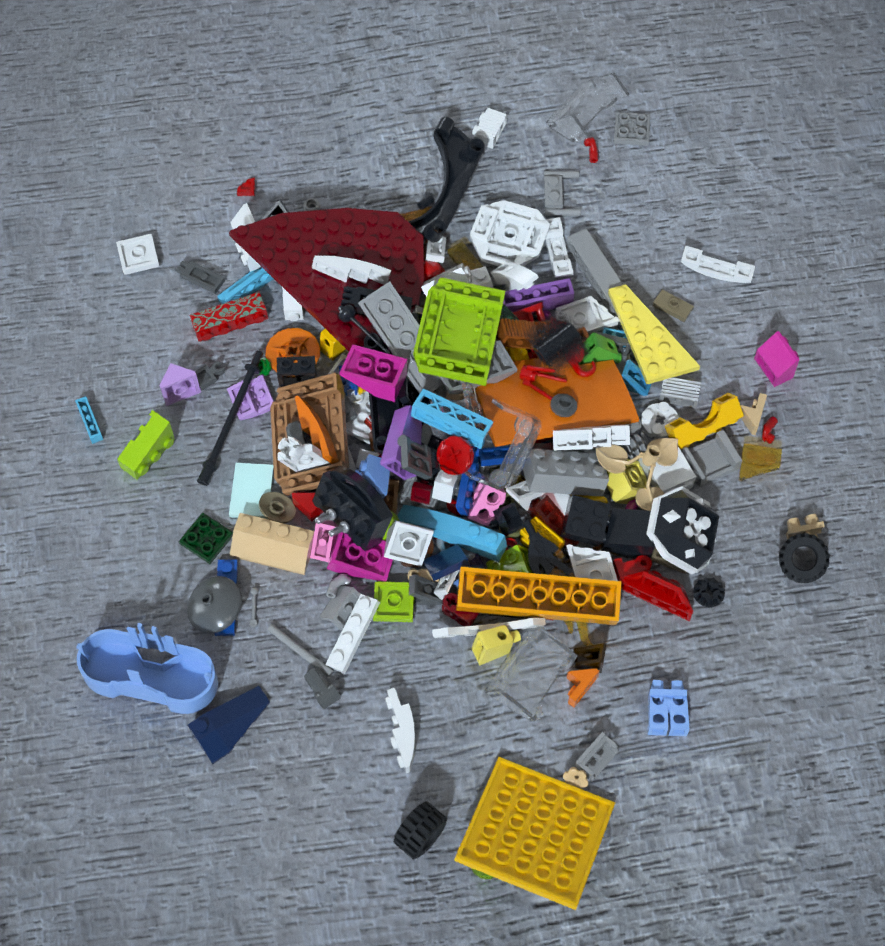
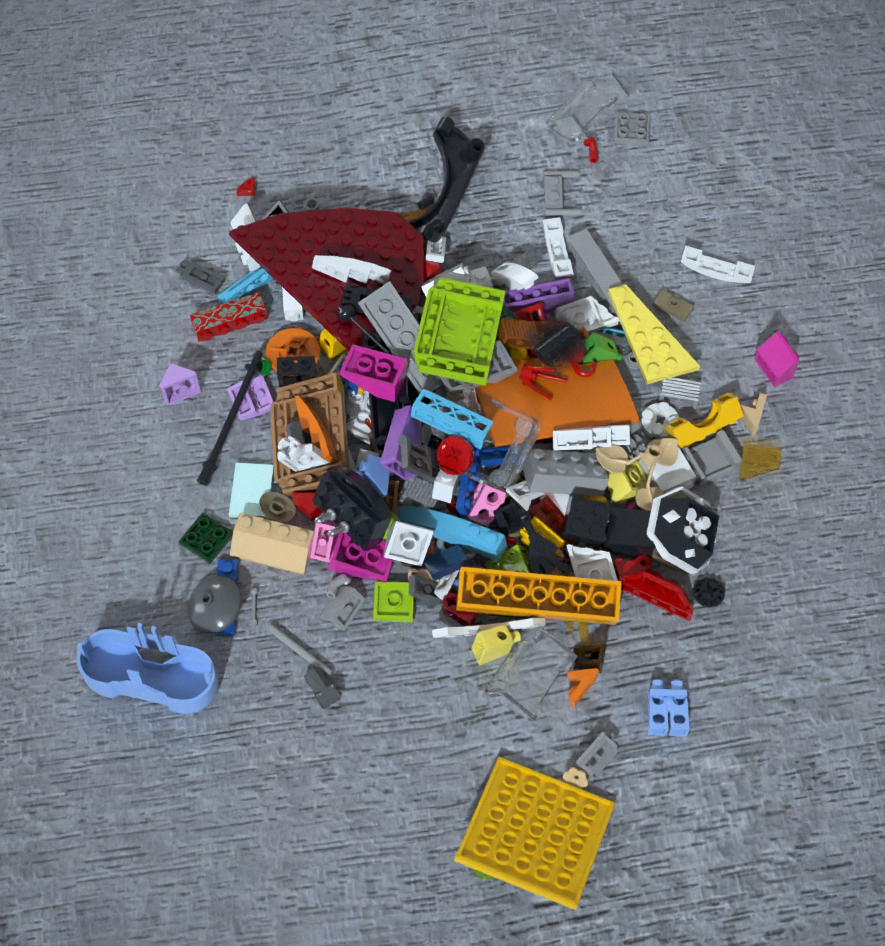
(89, 420): medium azure piece -> none
(137, 254): white plate -> none
(147, 447): lime wedge -> none
(207, 375): dark grey plate -> none
(224, 725): dark blue wedge -> none
(352, 633): white plate -> none
(404, 736): white slope -> none
(420, 830): black tyre -> none
(421, 492): dark red tile -> none
(461, 254): clear yellow plate -> none
(490, 127): white brick -> none
(506, 220): white piece -> none
(563, 405): dark grey piece -> none
(634, 379): dark azure slope -> none
(767, 428): red arm -> none
(811, 542): black tyre -> none
(812, 526): tan hips -> none

